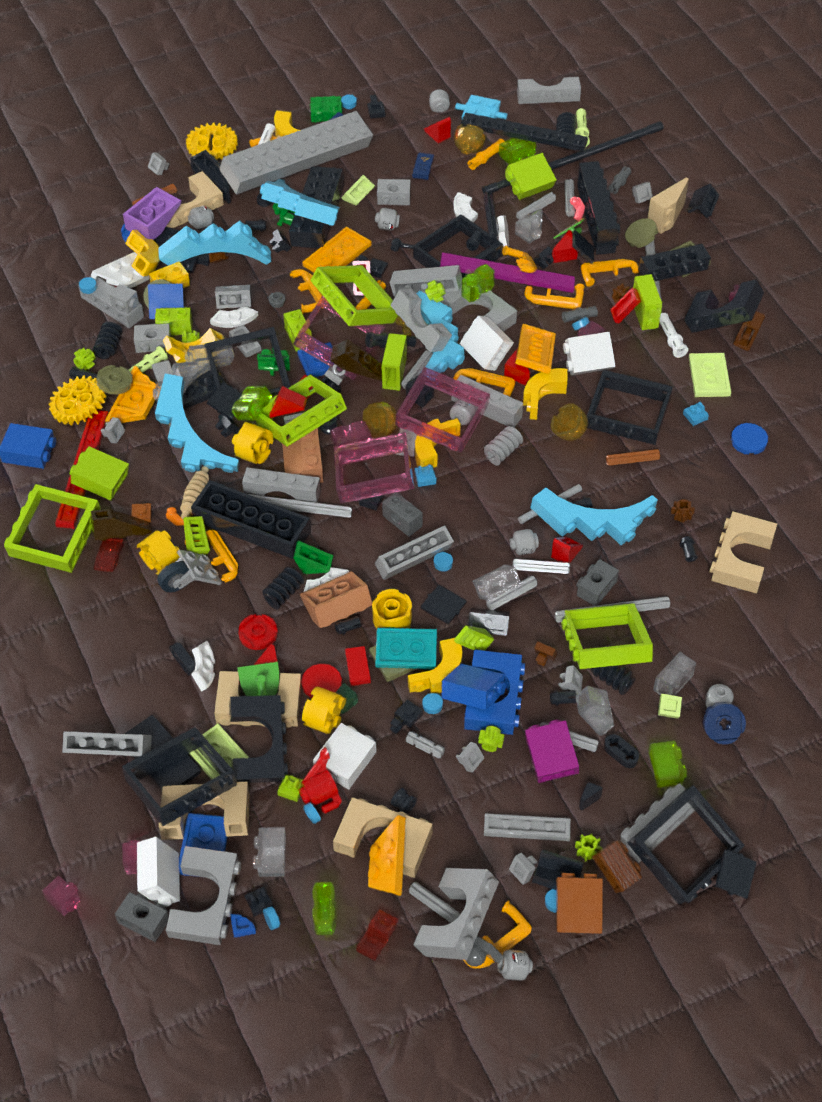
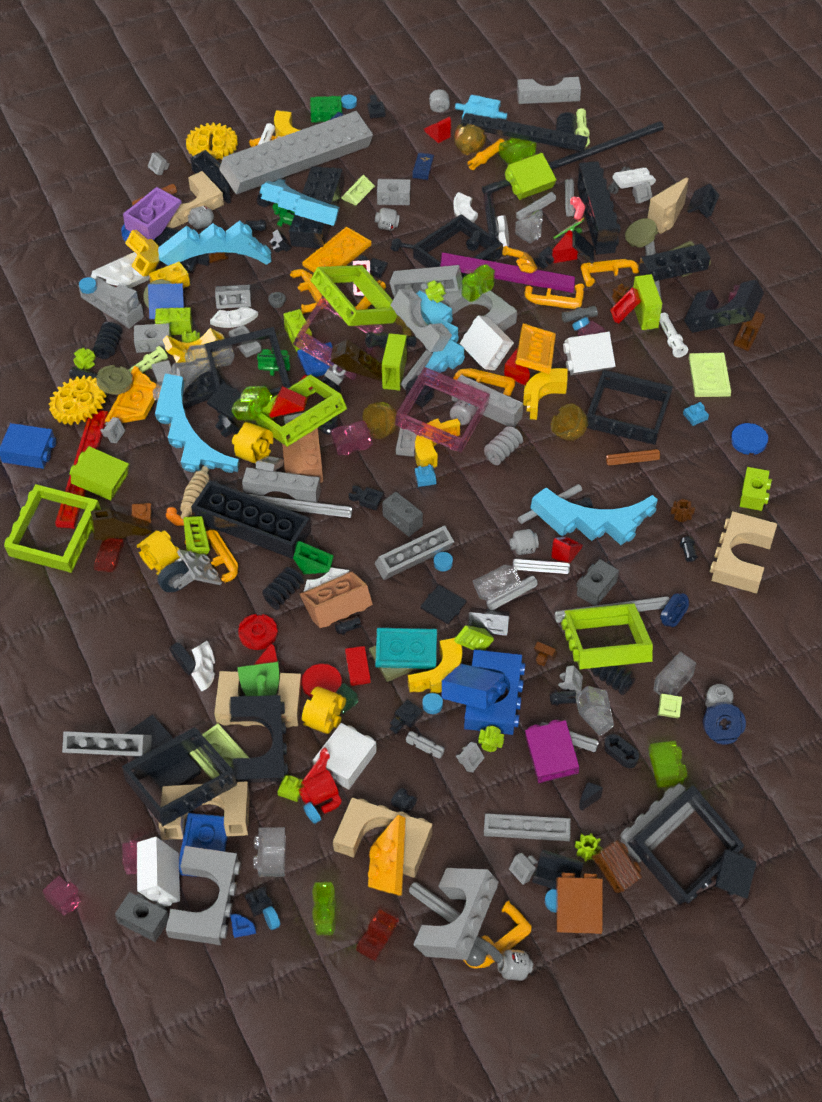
(269, 463): none -> light grey tile
(368, 450): clear pink window -> none
(392, 610): yellow brick -> none
(633, 177): none -> white plate
(675, 610): none -> dark blue plate
(754, 489): none -> lime brick

